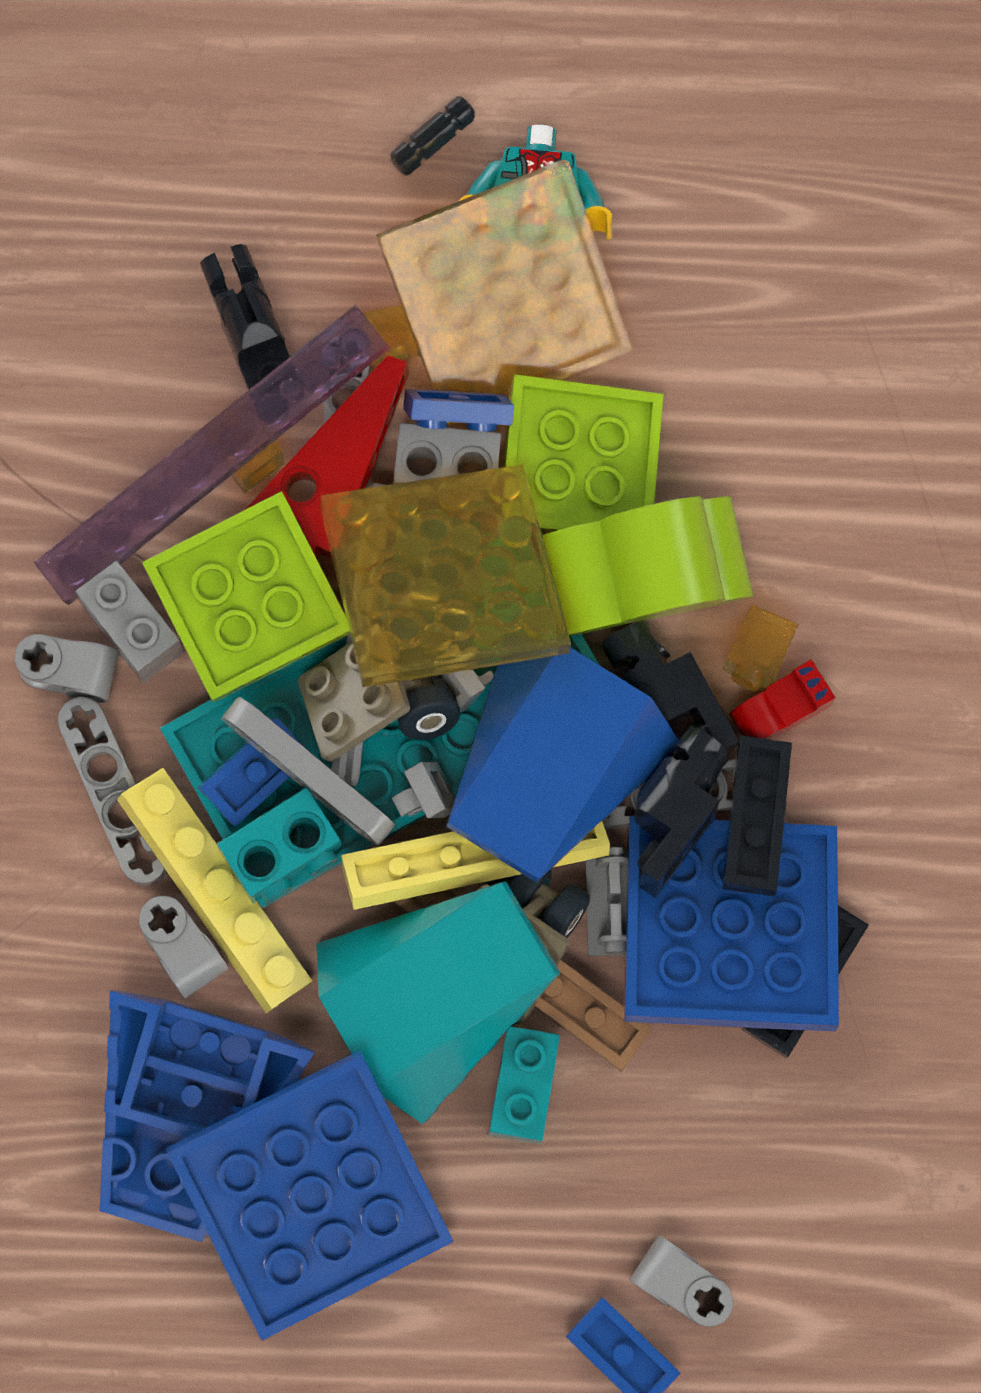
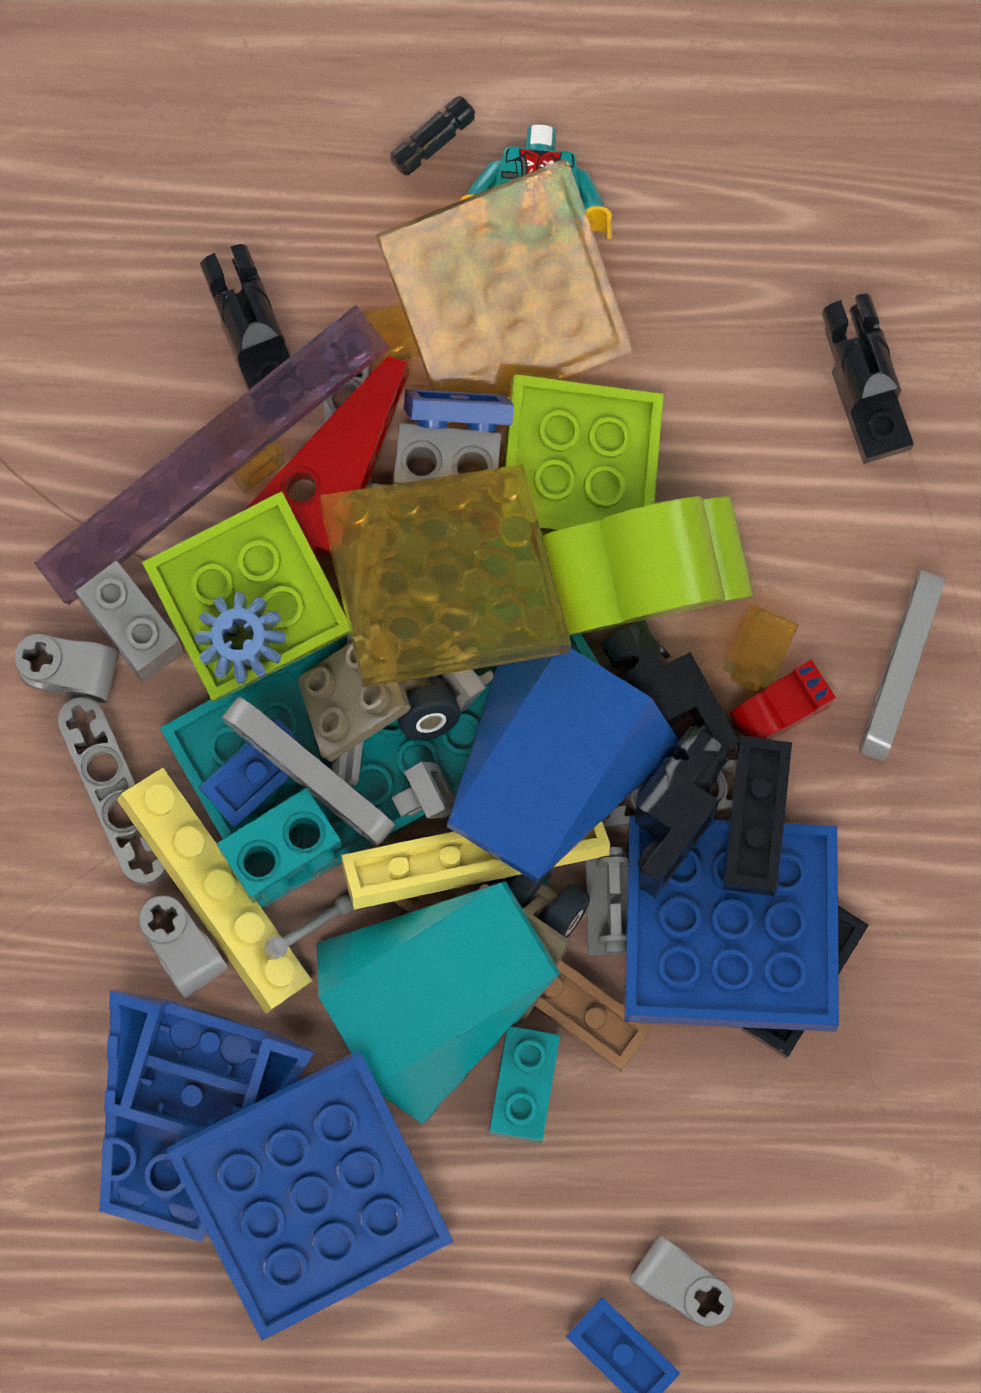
(253, 649): none -> medium blue gear
(278, 946): none -> light grey hinge
(867, 380): none -> black plate
(901, 665): none -> light grey beam

